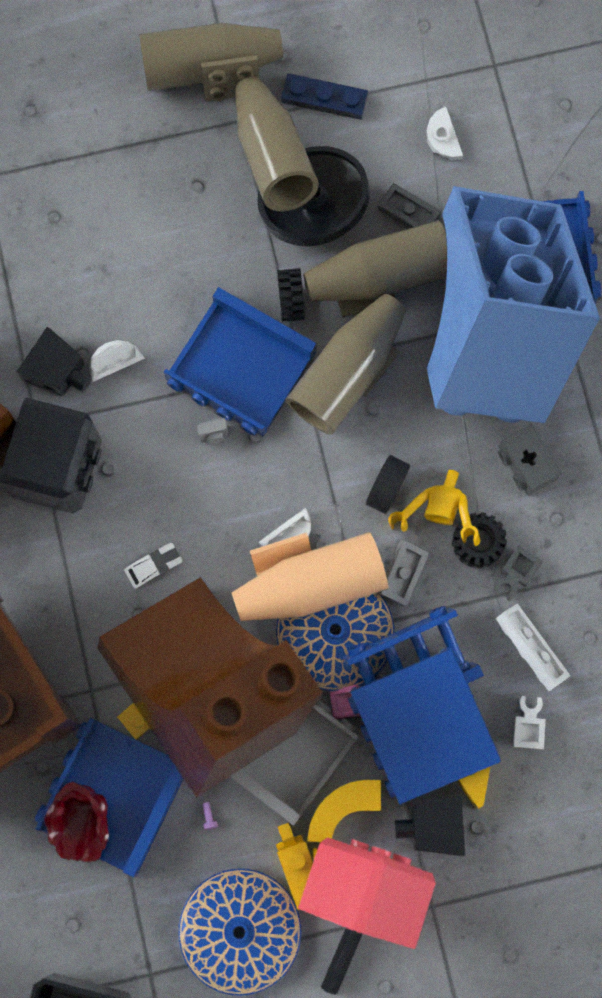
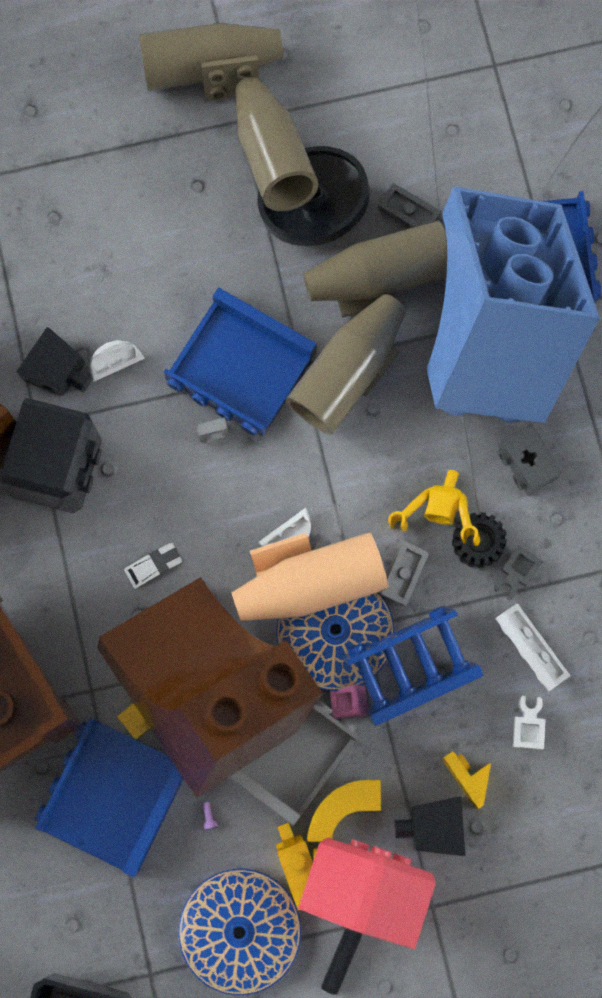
(78, 823): dark red hair -> none
(291, 294): black tyre -> none
(324, 96): dark blue plate -> none
(387, 484): black tyre -> none
(424, 726): blue panel -> none
(442, 136): white plate -> none

